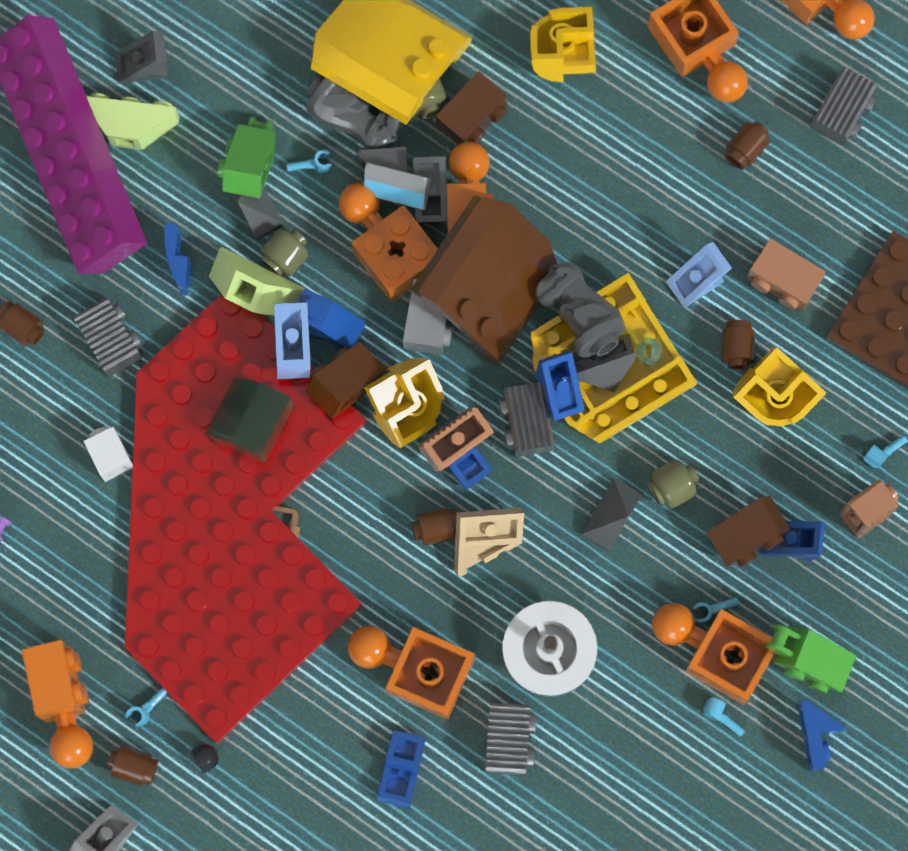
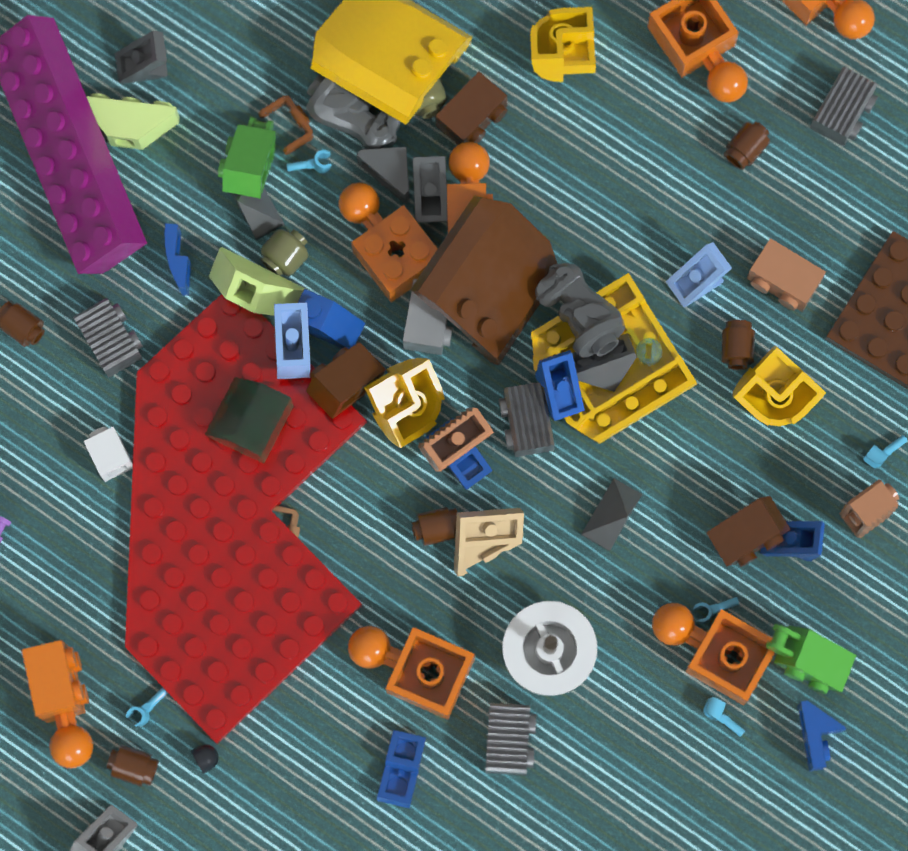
(299, 117): none -> dark orange piece
(397, 185): light grey slope -> none
(673, 484): olive head -> none

